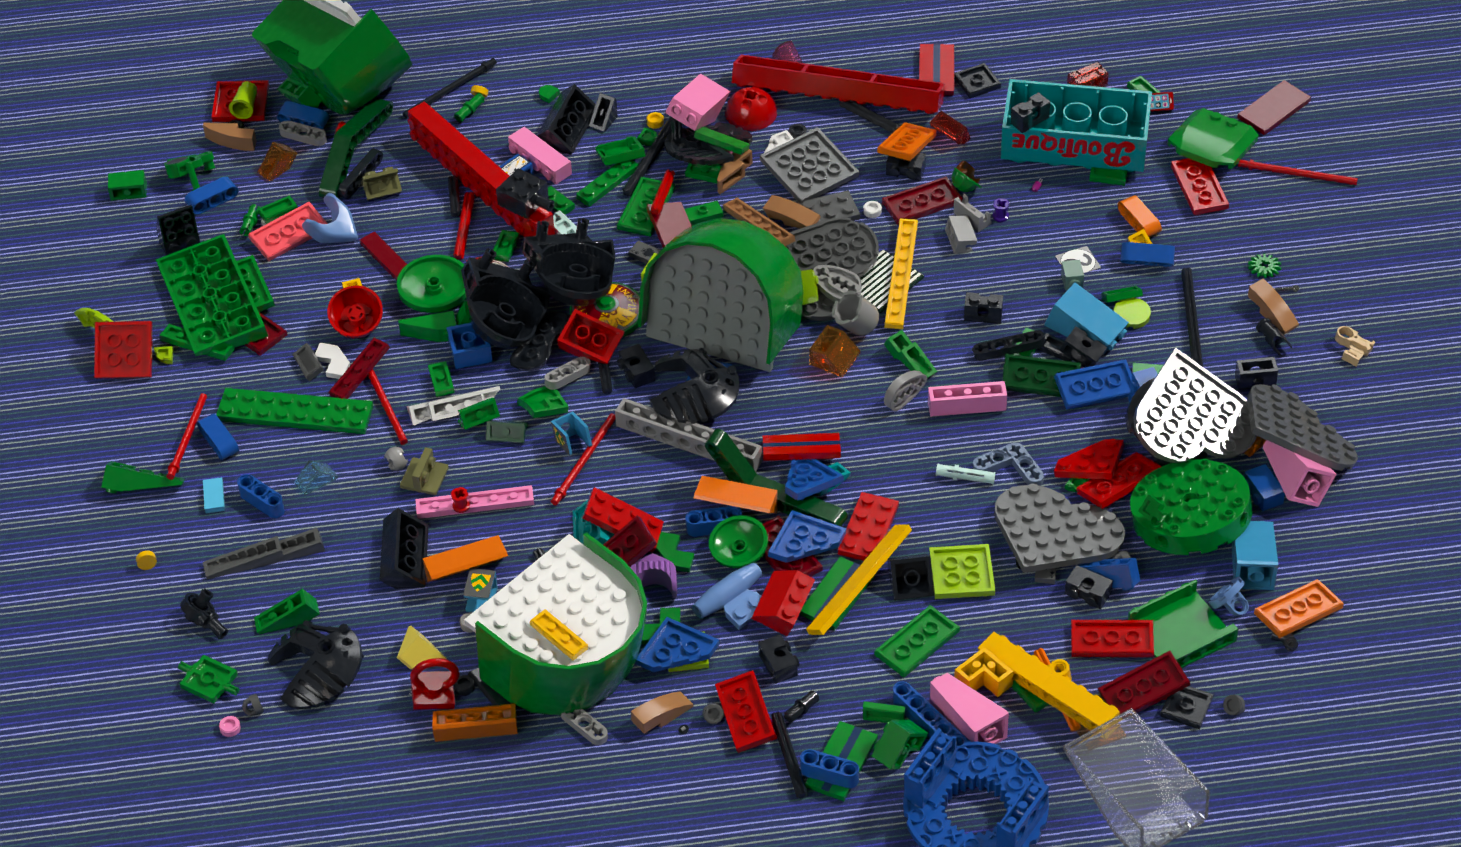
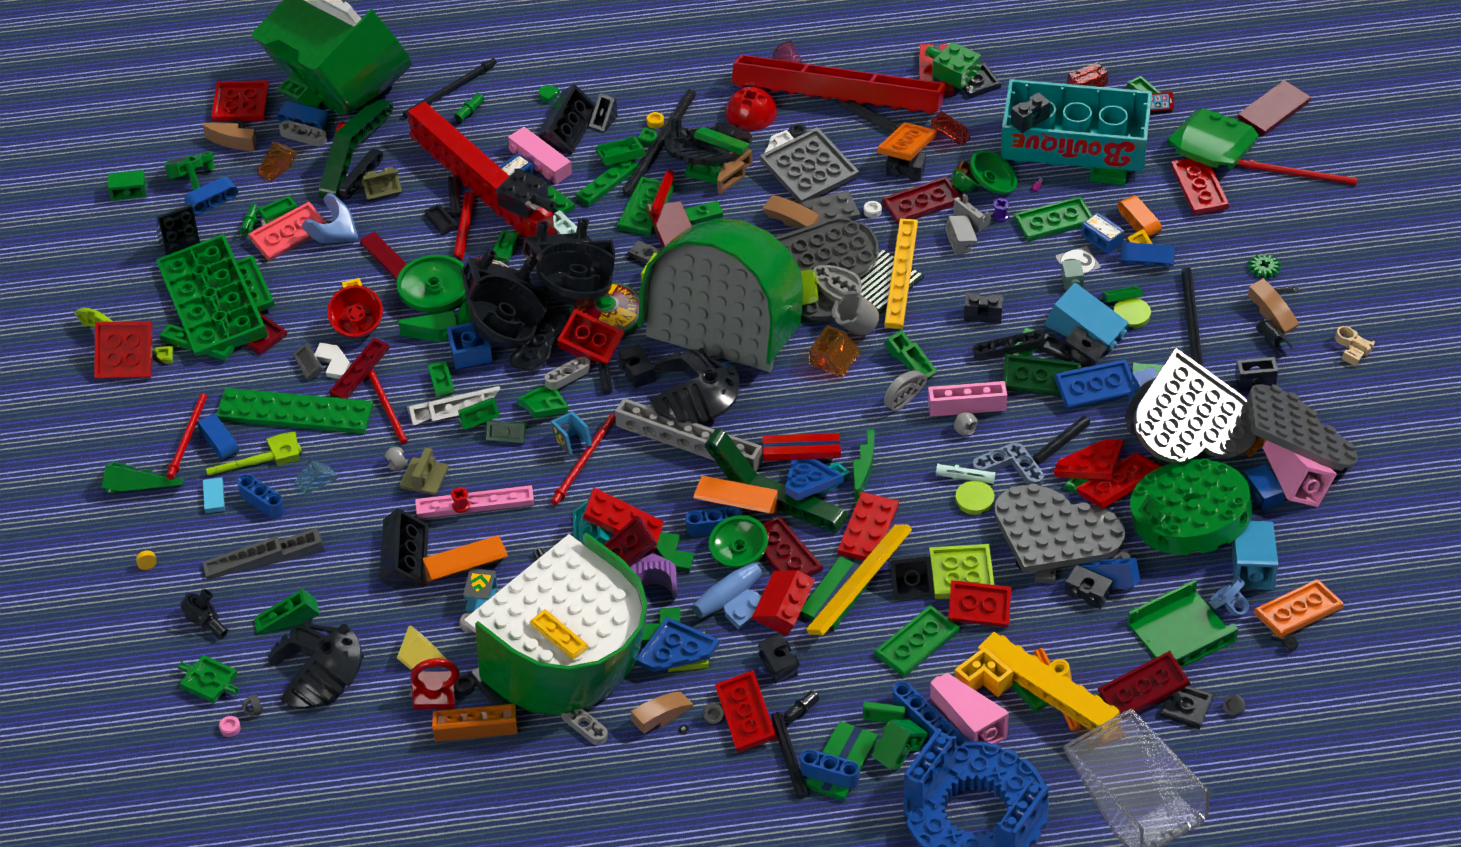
(243, 101): lime plant -> none
(283, 450): none -> lime piece
(440, 219): none -> black tile
(479, 89): yellow tile -> none
(698, 103): bright pink slope -> none
(744, 212): medium nougat tile -> none
(805, 537): blue plate -> none
(863, 467): none -> green slope
(954, 64): none -> green brick
(965, 423): none -> light grey piece
(974, 497): none -> lime tile
(979, 603): none -> red plate
(993, 172): none -> green dish
(1052, 219): none -> green tile
(1061, 439): none -> black axle
(1102, 233): none -> blue brick
(1112, 638): red tile -> none

